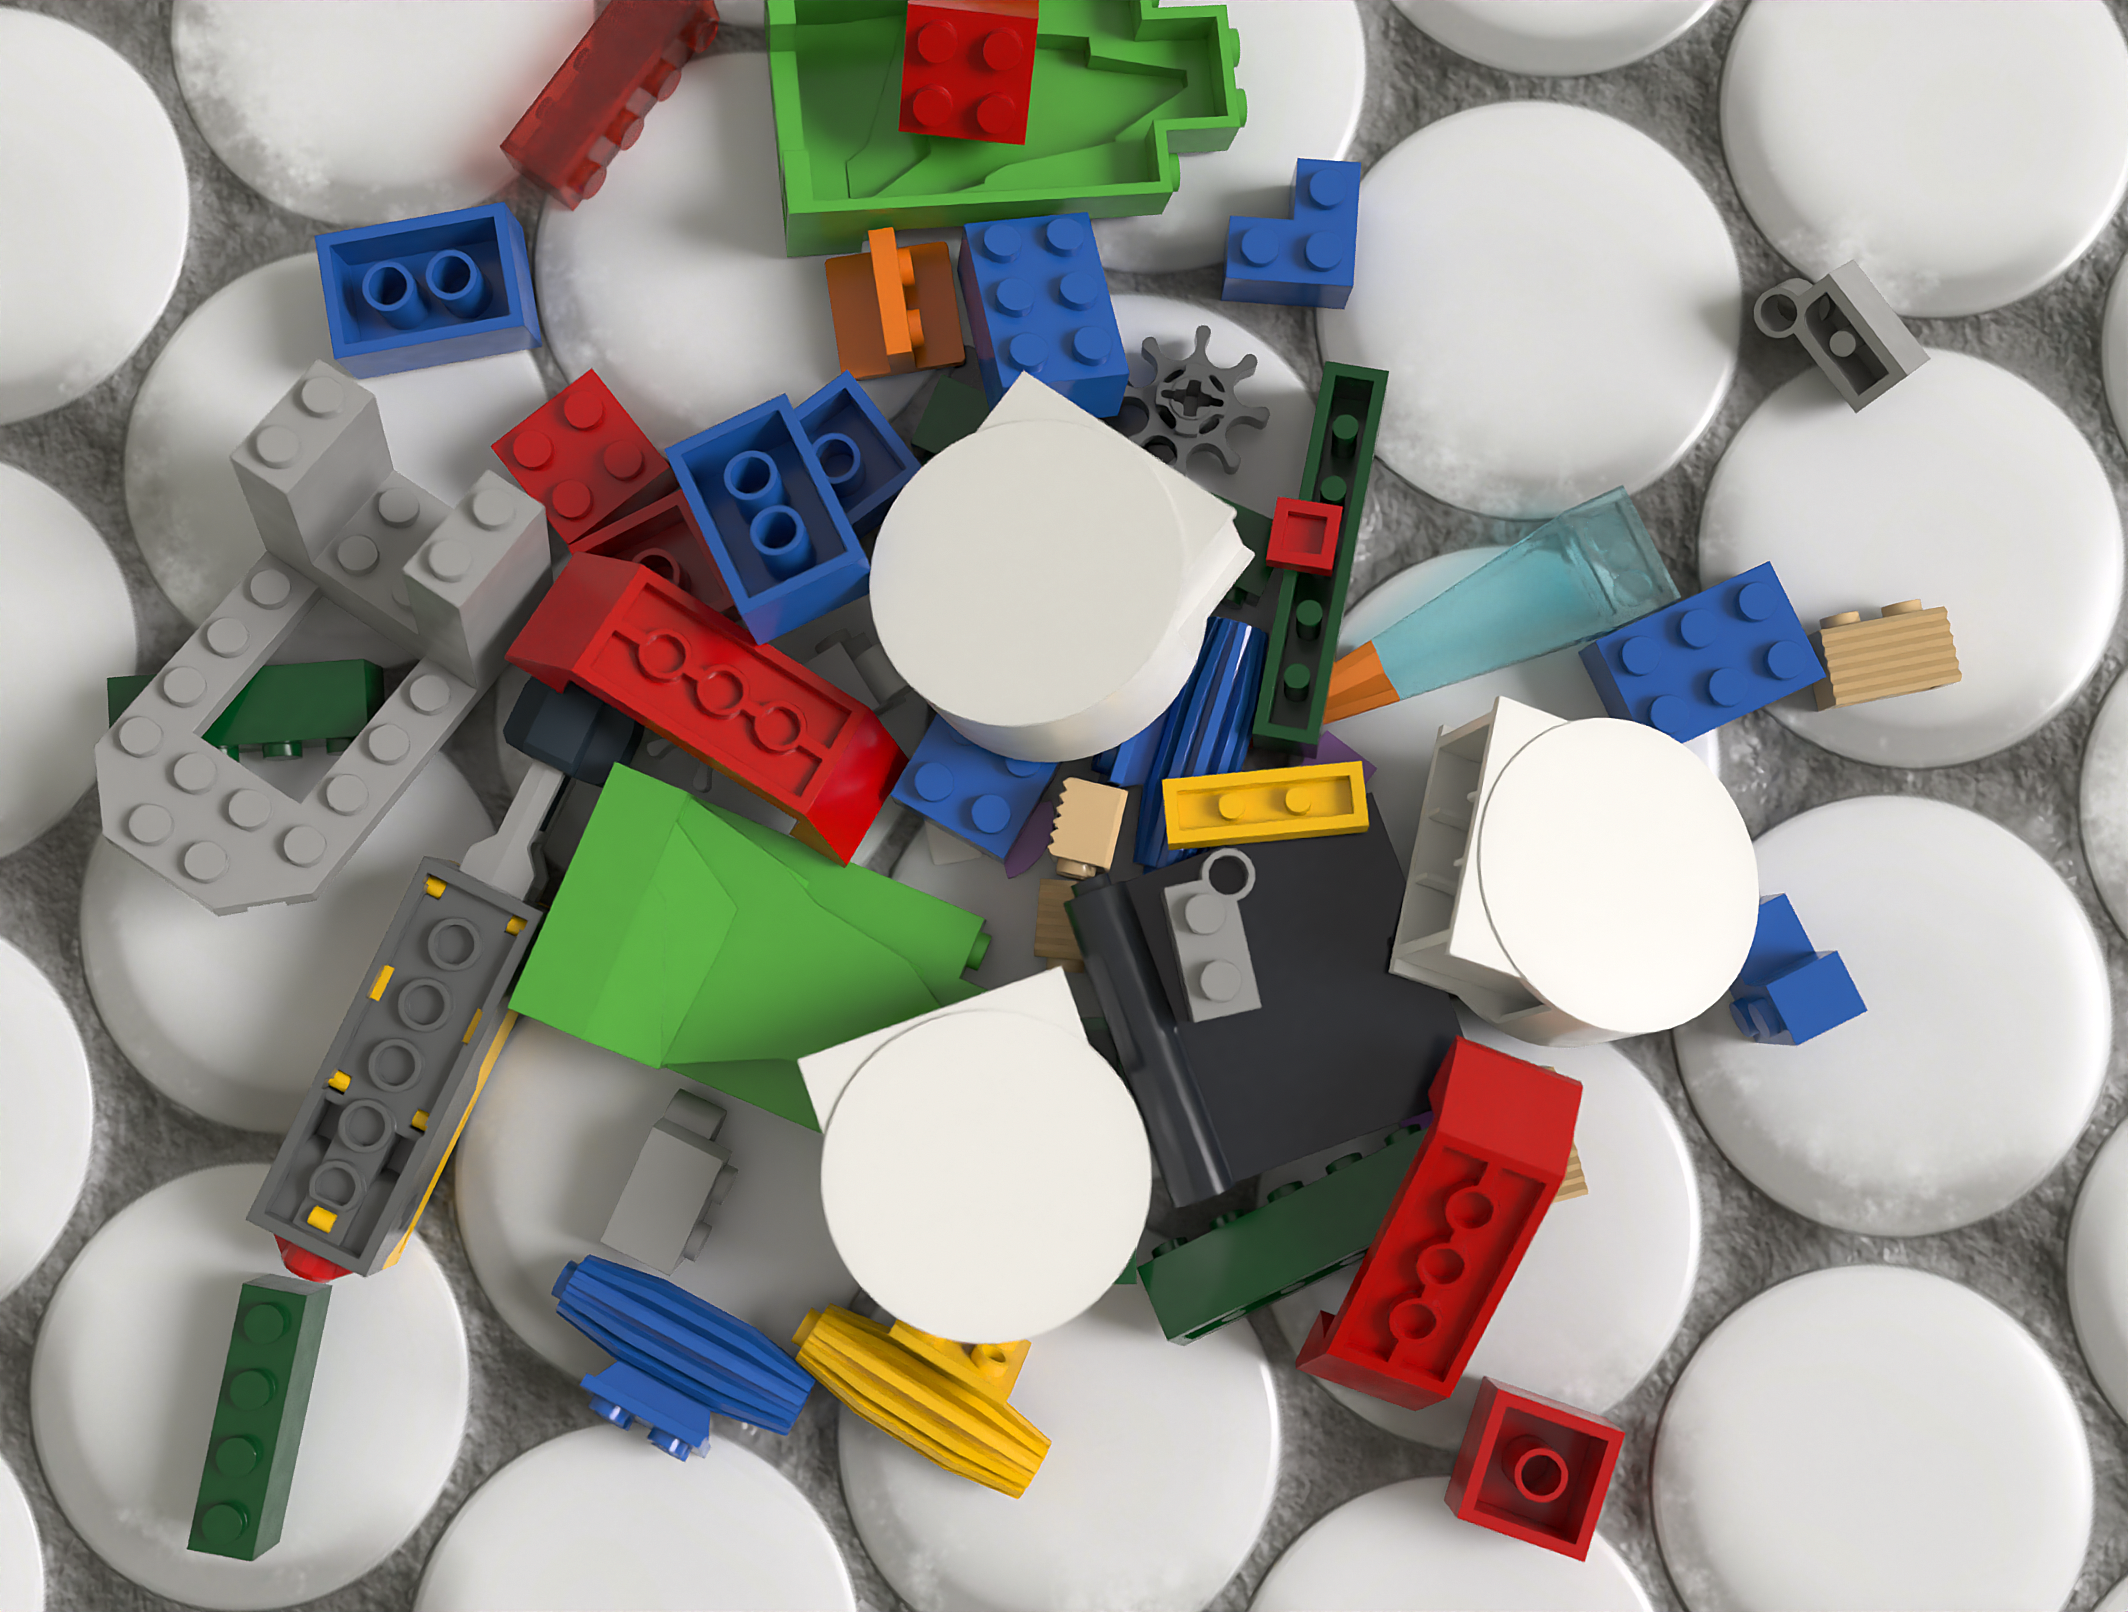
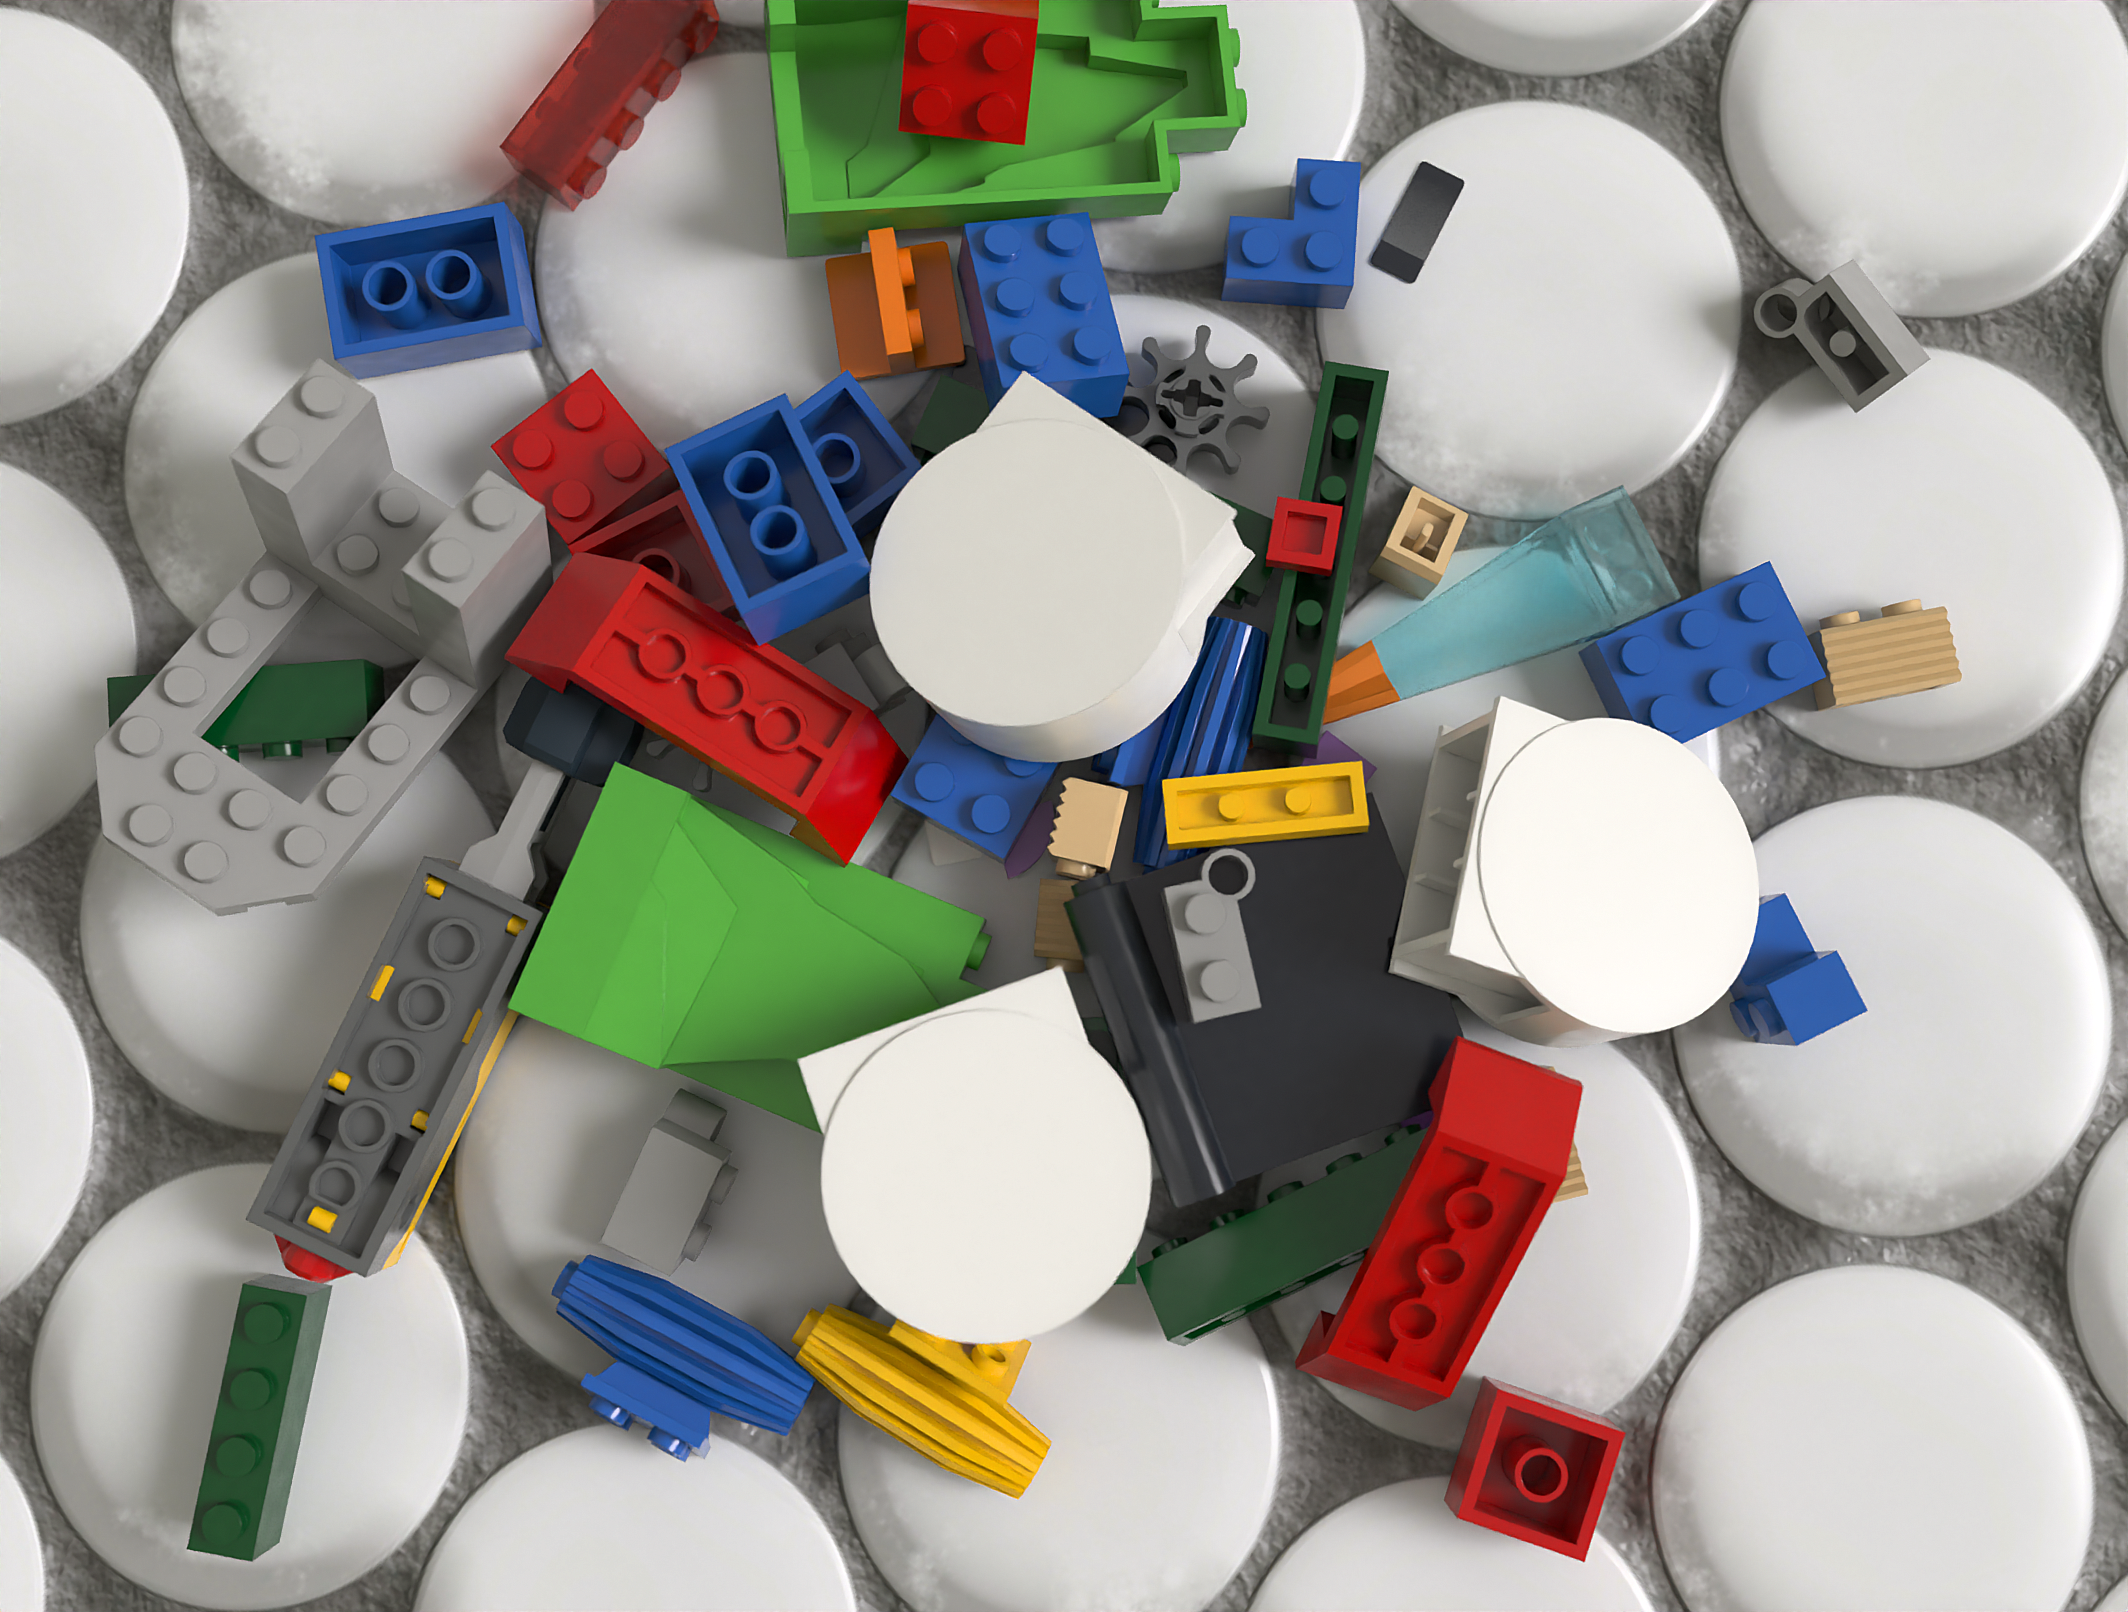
(1417, 222): none -> black sticker
(1419, 544): none -> tan slope

